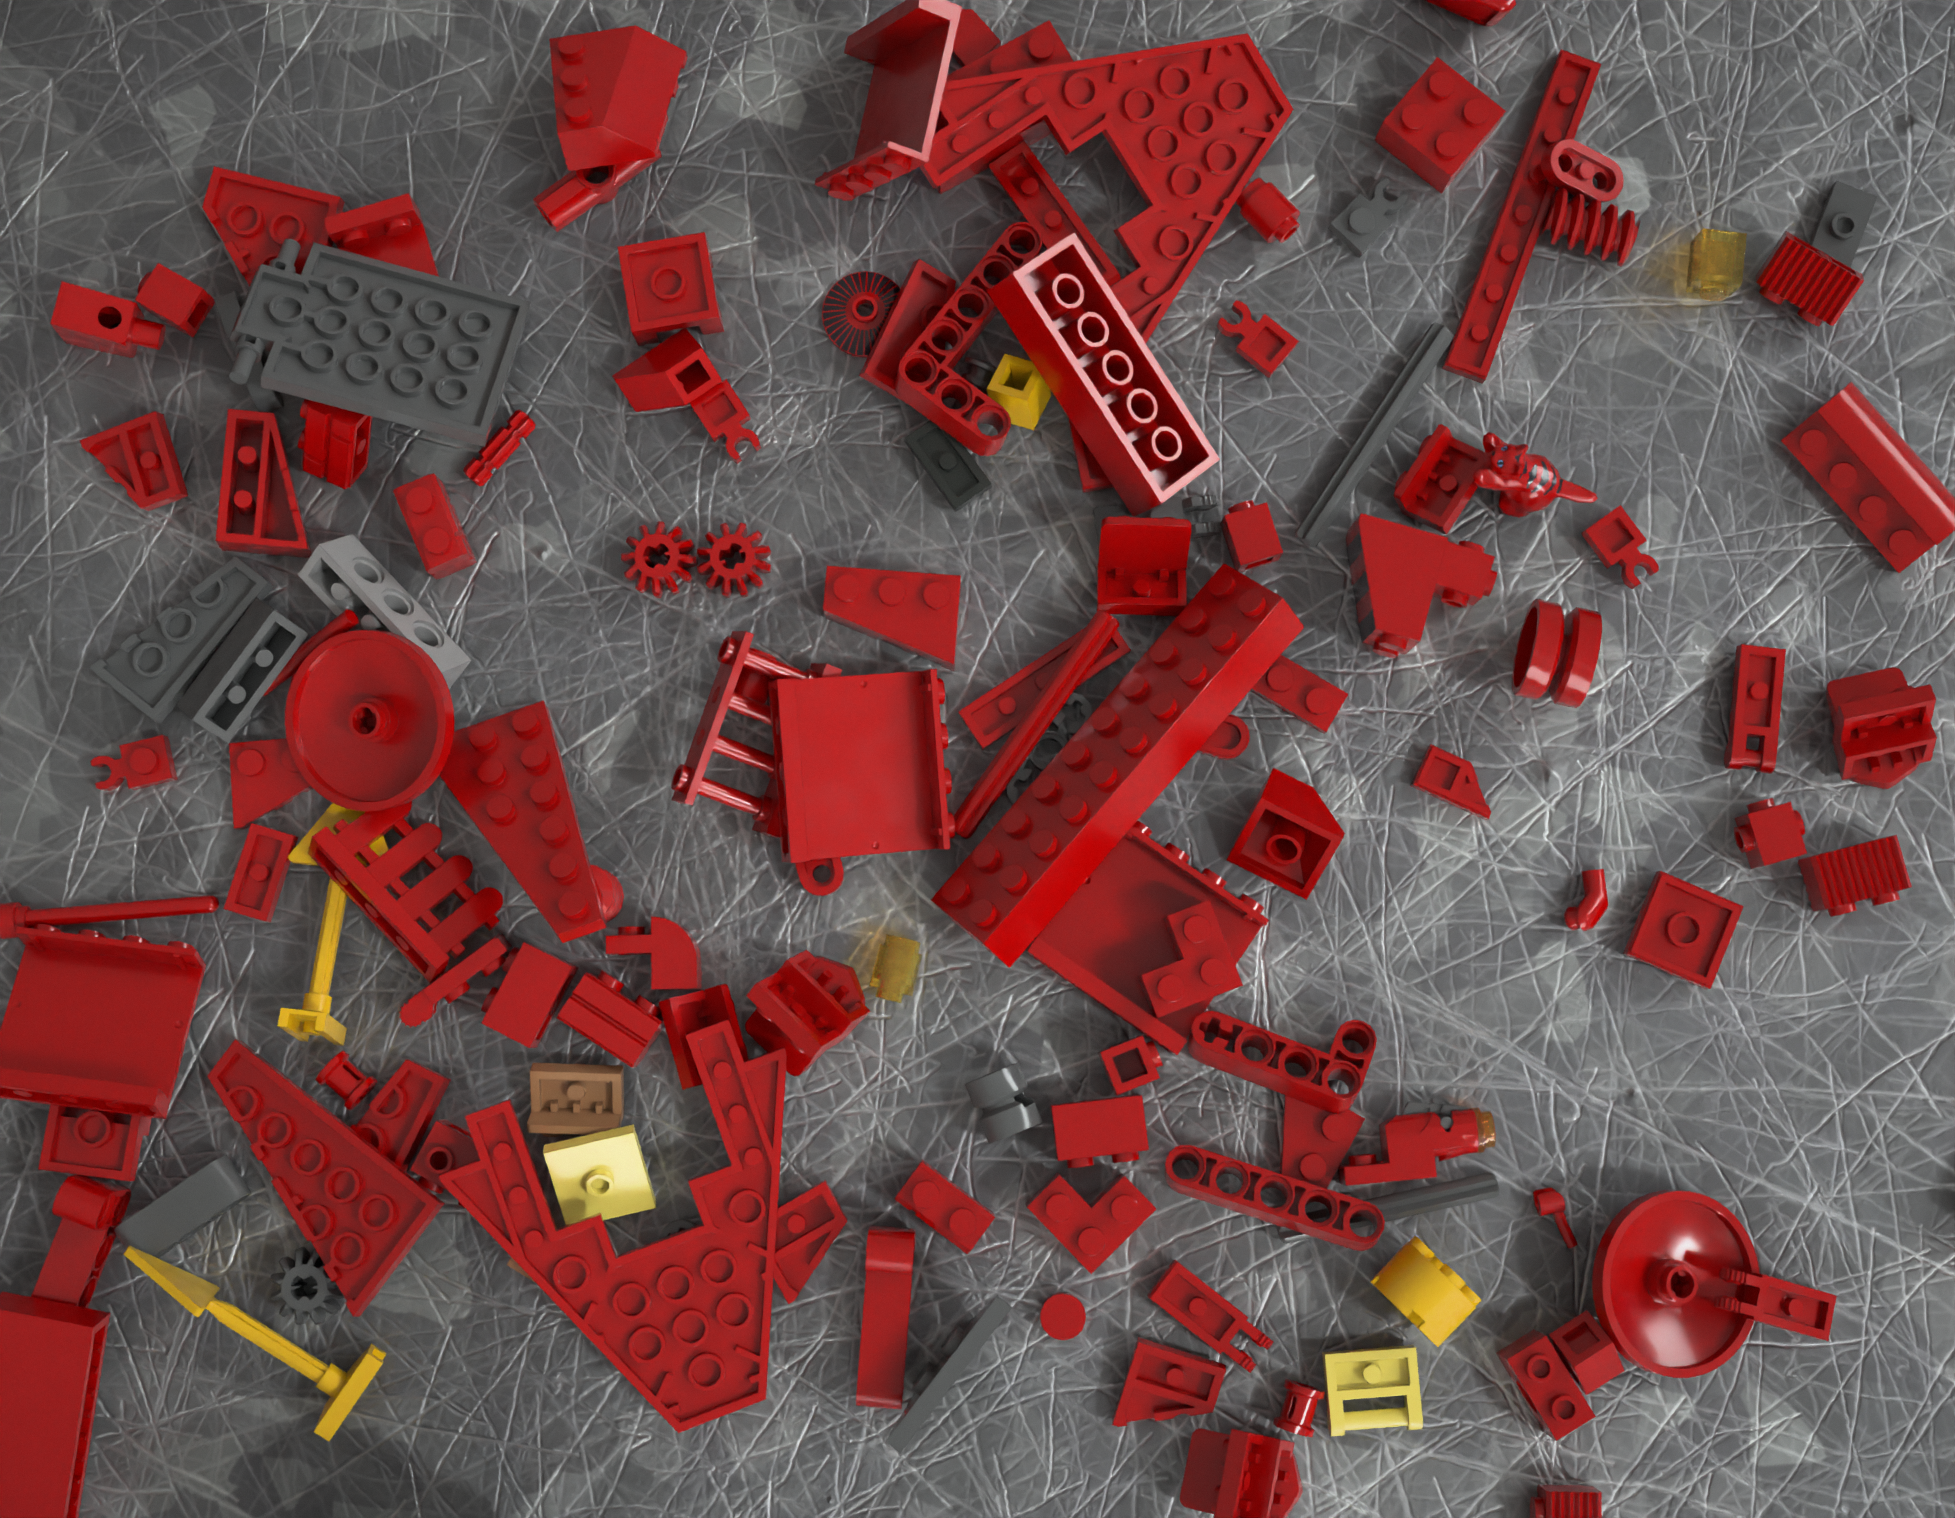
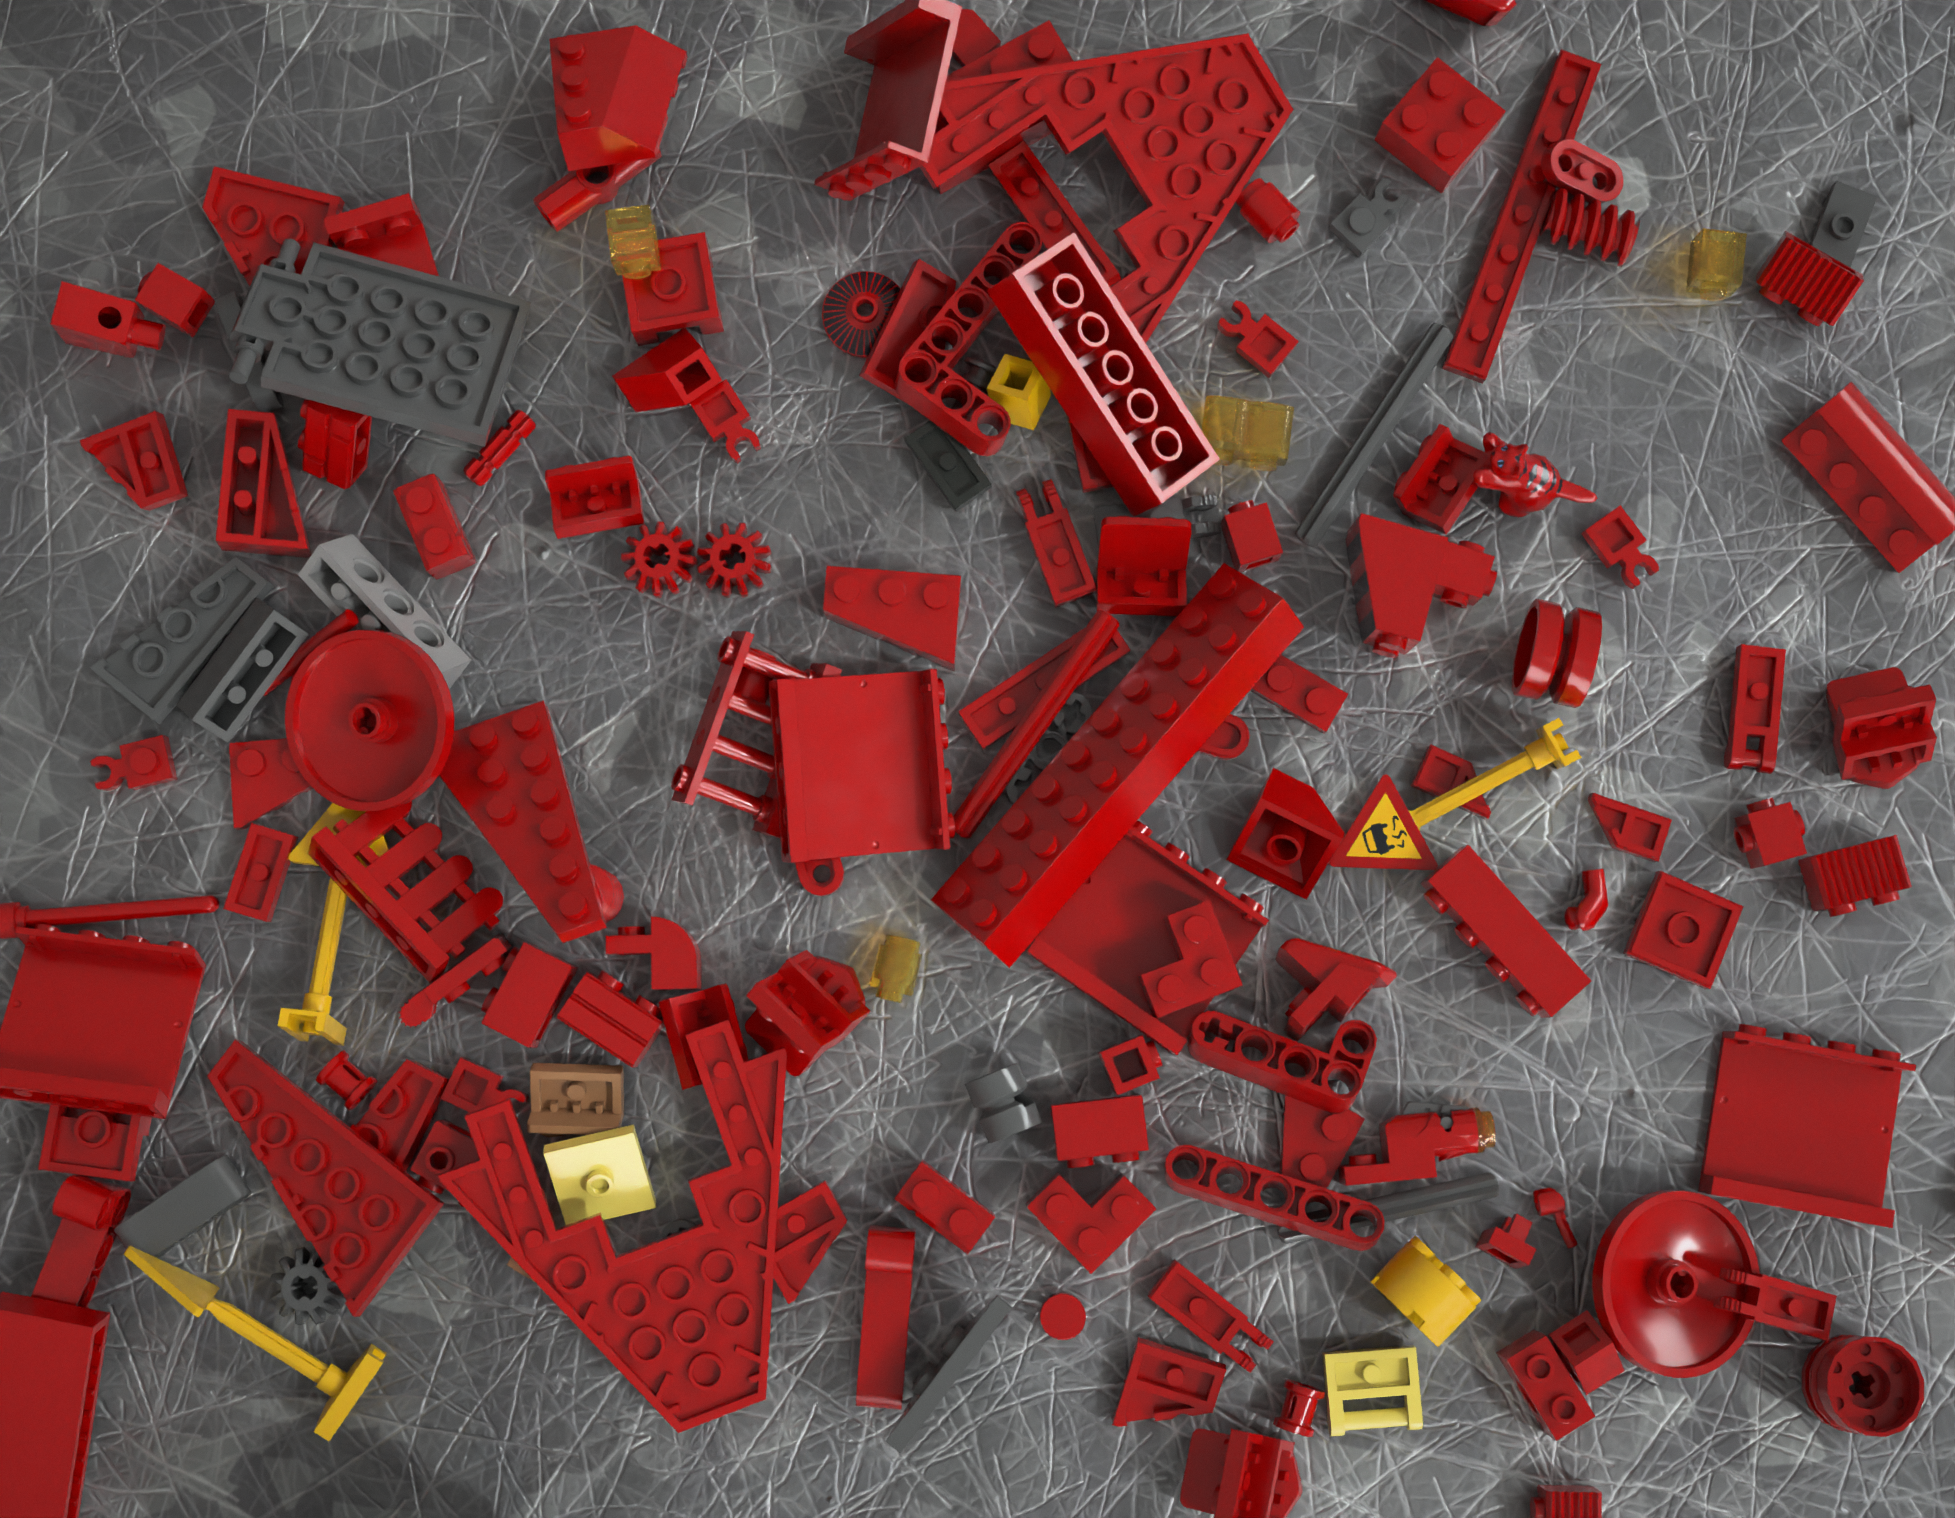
(477, 1087): none -> red plate
(594, 496): none -> red bracket
(633, 241): none -> clear yellow brick
(1057, 548): none -> red hinge
(1248, 431): none -> clear yellow brick
(1330, 980): none -> red piece
(1390, 835): none -> yellow piece
(1505, 933): none -> red brick
(1508, 1242): none -> red tile
(1630, 827): none -> red tile
(1802, 1125): none -> red panel
(1887, 1388): none -> red wheel

